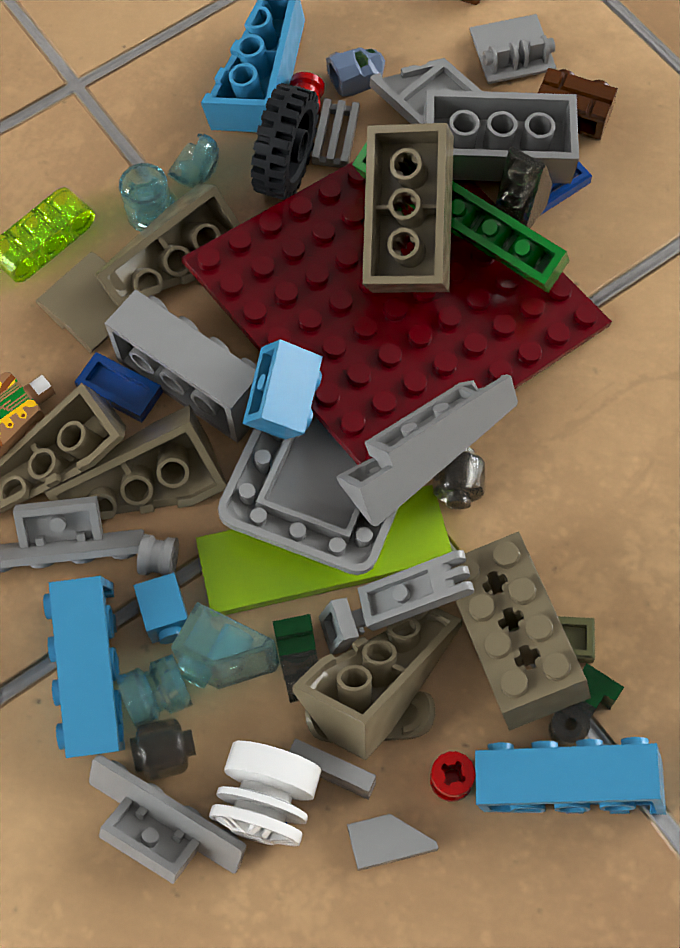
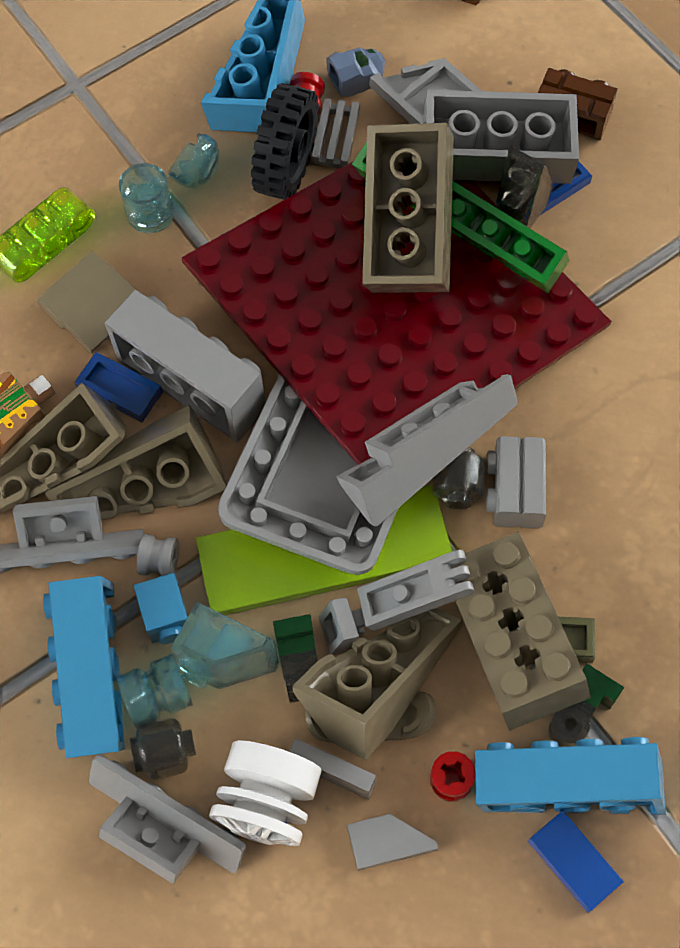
(156, 254): dark tan wedge -> none
(283, 390): brick -> none
(513, 48): light grey hinge -> none
(518, 482): none -> light grey brick
(575, 861): none -> blue tile

